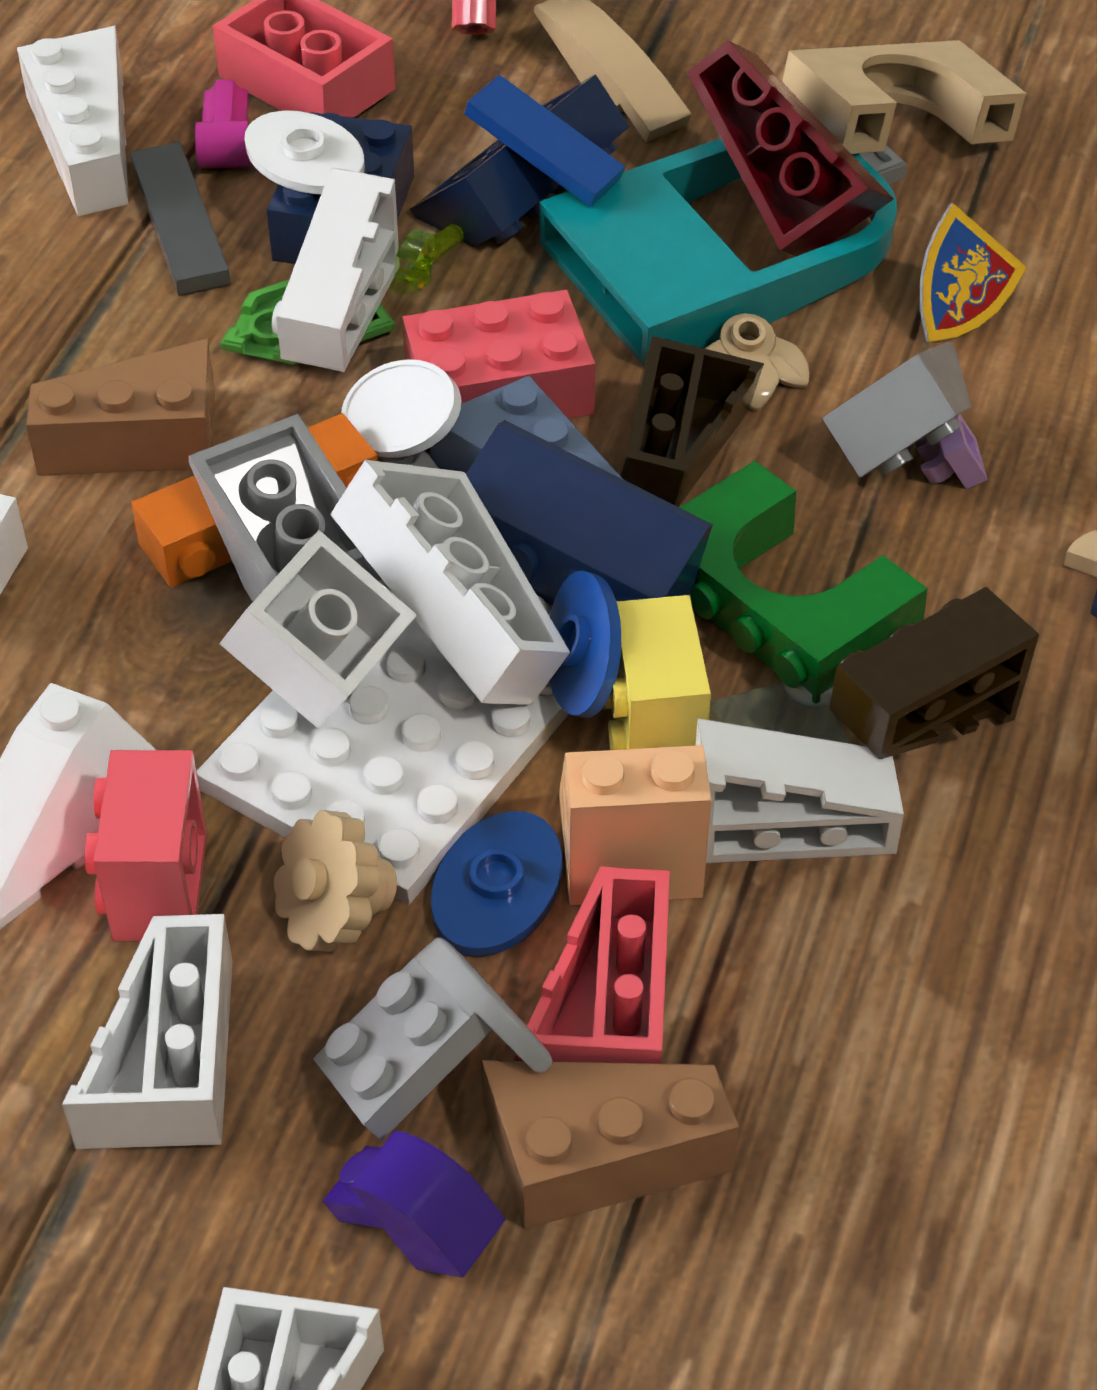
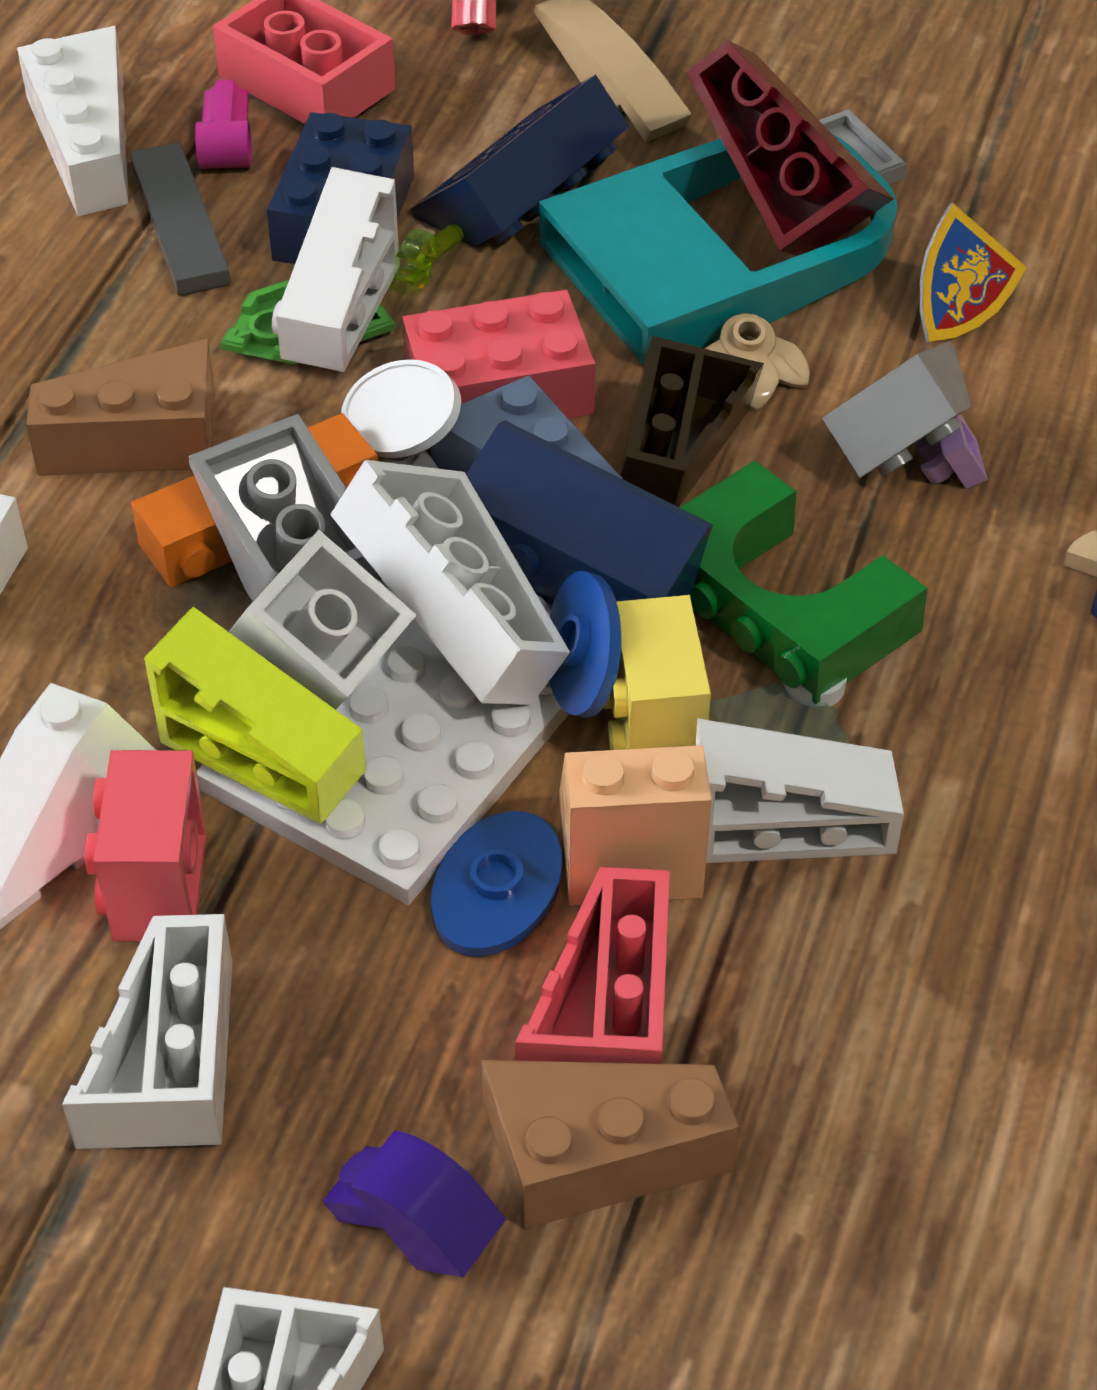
(251, 719): none -> neon yellow wedge
(300, 149): white piece -> none
(331, 881): tan plant -> none
(418, 1034): light grey piece -> none
(544, 140): blue tile -> none
(859, 87): tan arch -> none
(936, 676): dark brown wedge -> none

